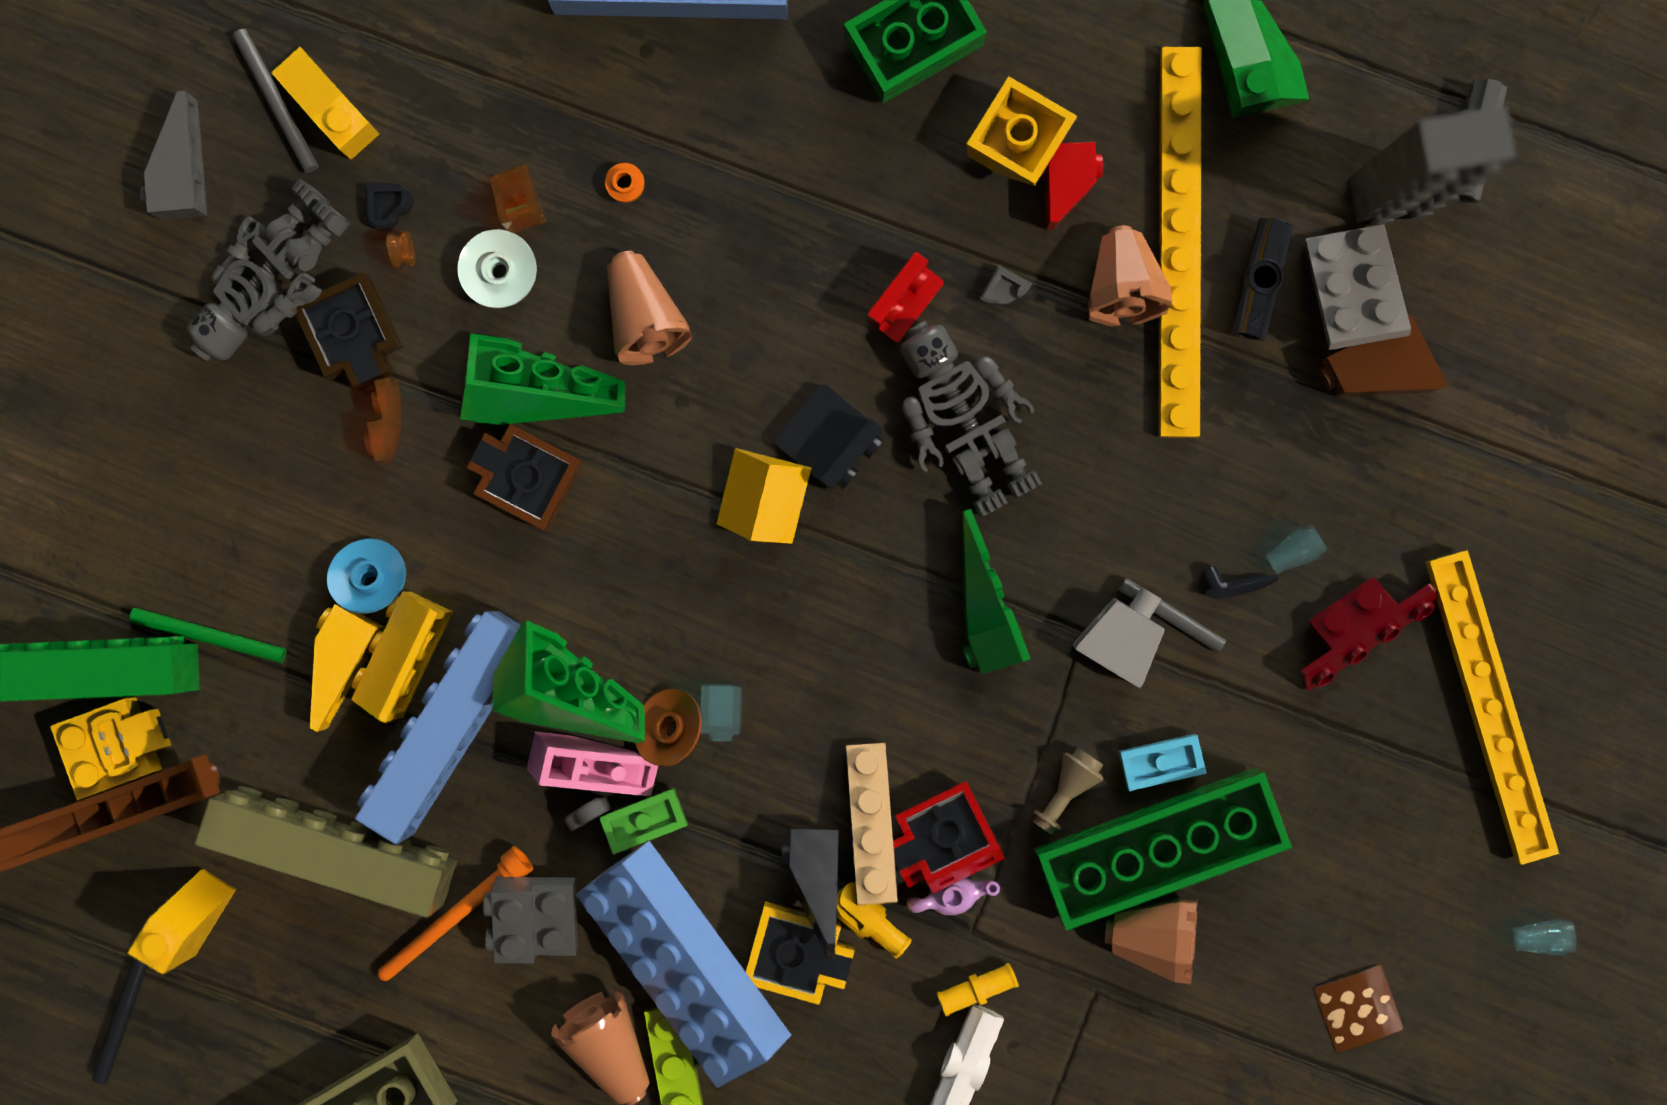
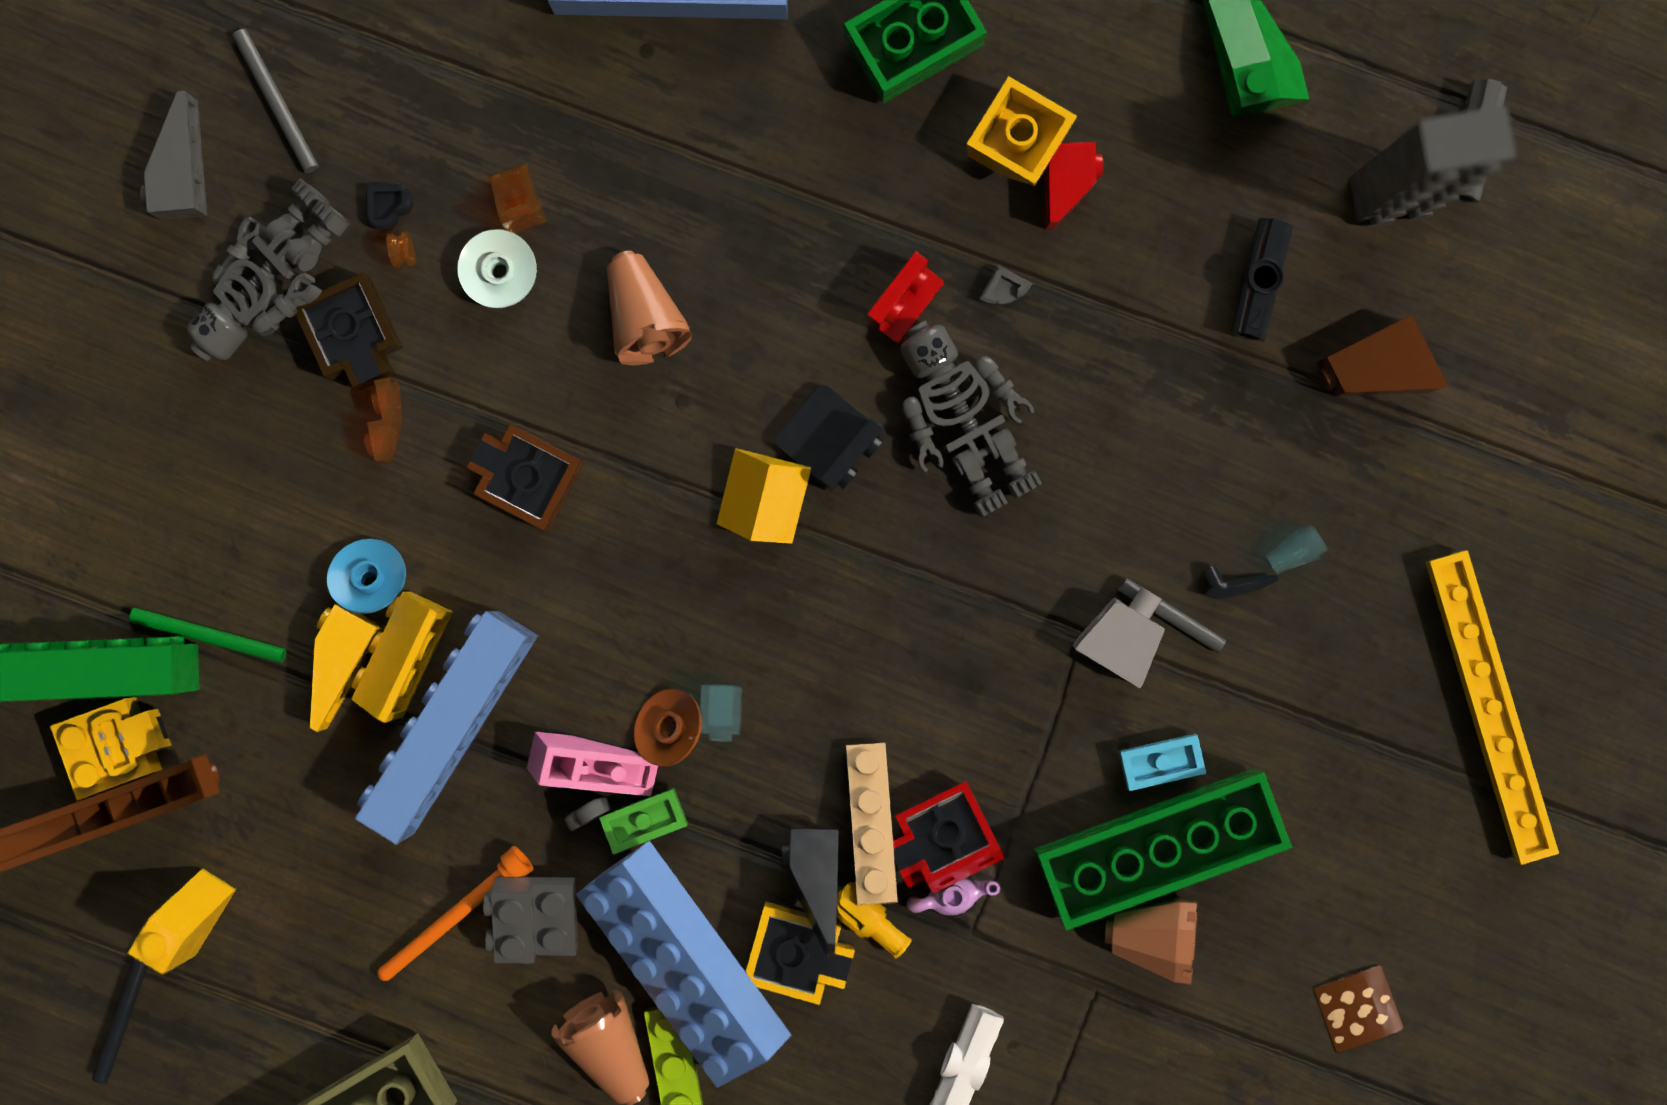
(325, 103): yellow slope -> none
(327, 851): olive brick -> none
(520, 387): green wedge -> none
(555, 689): green wedge -> none
(627, 194): orange plate -> none
(977, 989): yellow pin -> none
(989, 625): green wedge -> none
(1077, 775): dark tan piece -> none
(1127, 280): nougat cone -> none
(1180, 241): yellow plate -> none
(1357, 287): light grey plate -> none
(1359, 624): dark red bracket -> none
(1546, 937): clear light blue cone -> none

